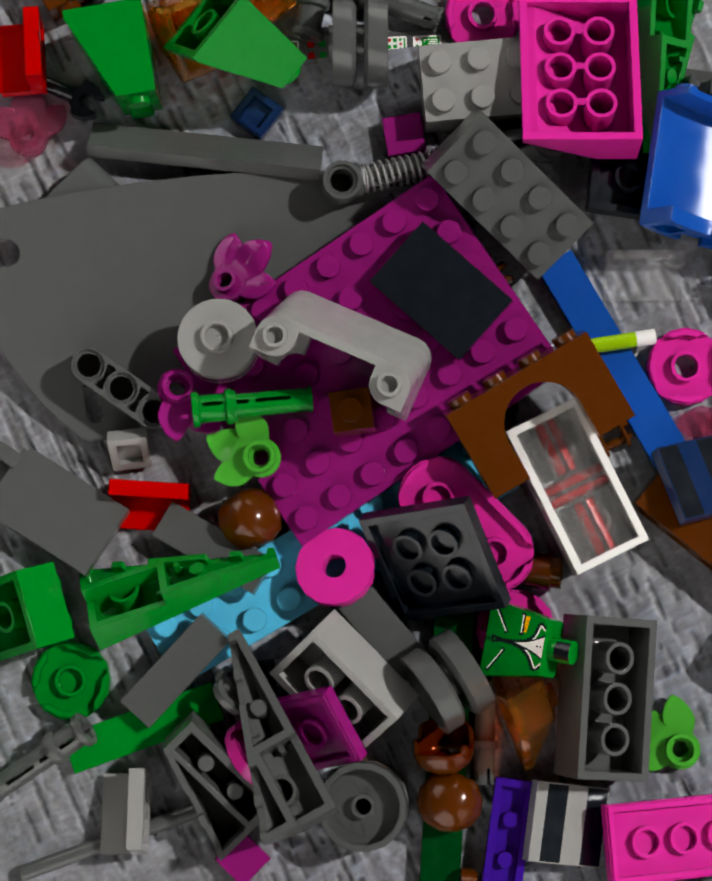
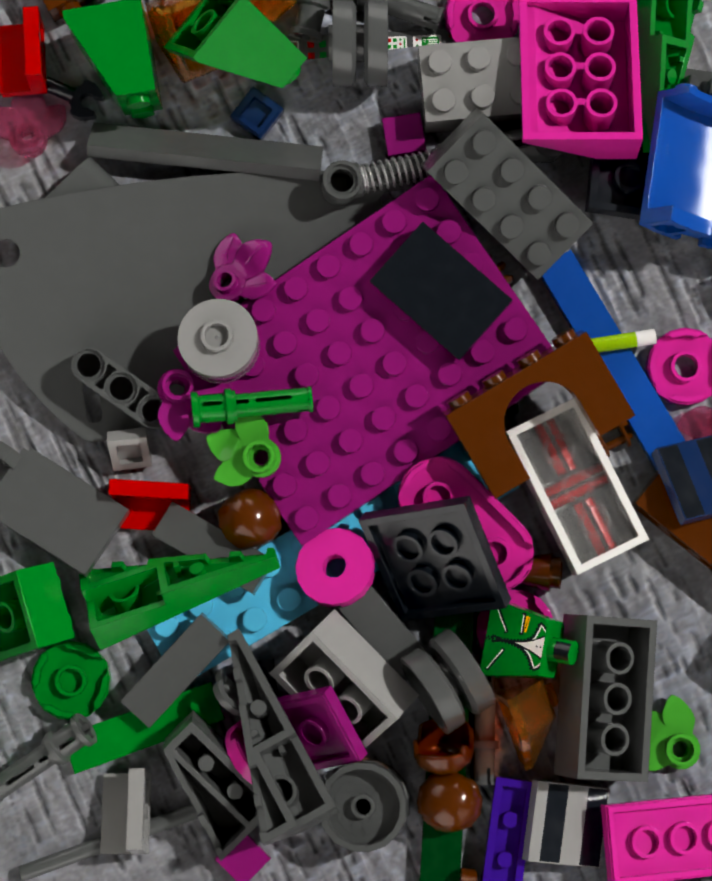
(352, 412): reddish brown brick -> none
(398, 357): light grey windscreen -> none
(642, 275): clear panel -> none

